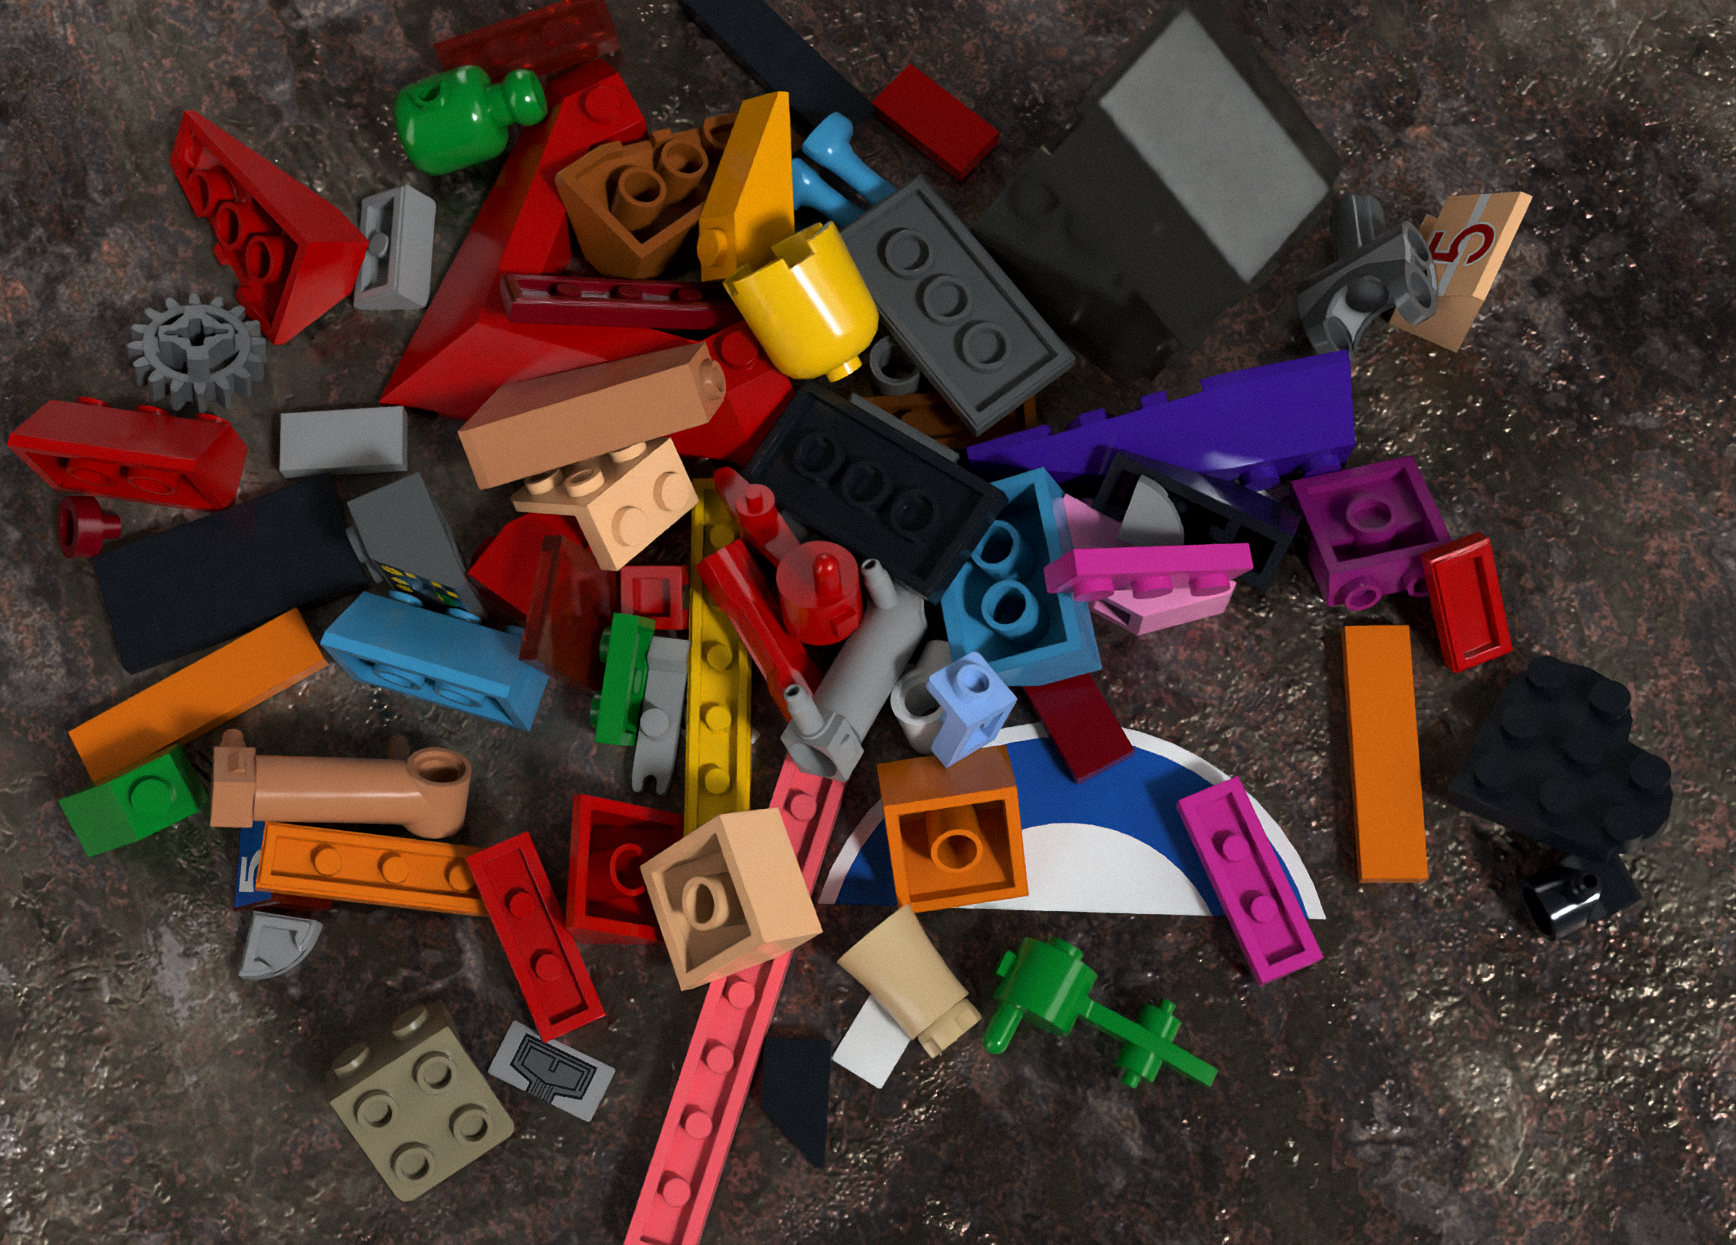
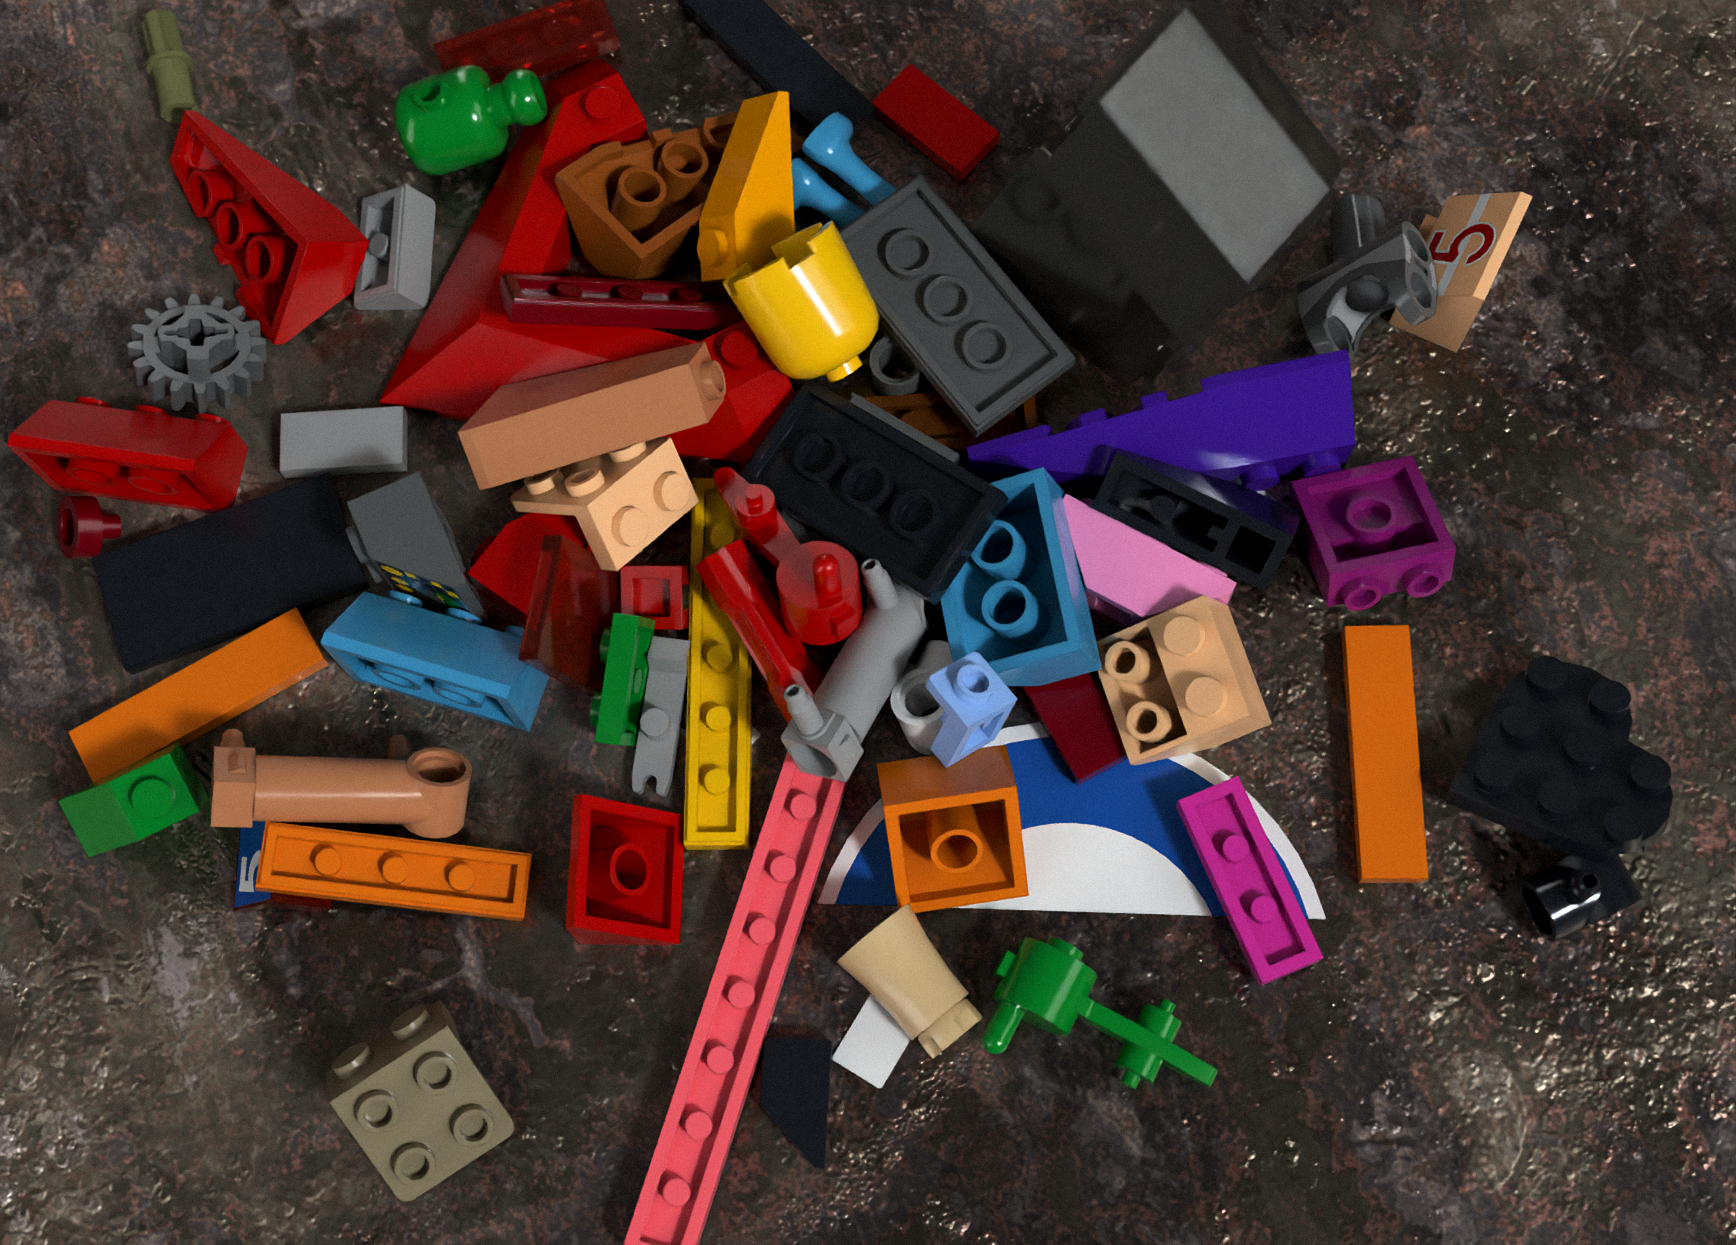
(169, 65): none -> olive axle
(276, 944): light grey tile -> none
(535, 937): red plate -> none
(551, 1071): sticker -> none
(730, 896): light nougat slope -> none
(1147, 570): dark pink plate -> none
(1151, 517): light grey tile -> none
(1180, 682): none -> light nougat slope
(1466, 602): red tile -> none

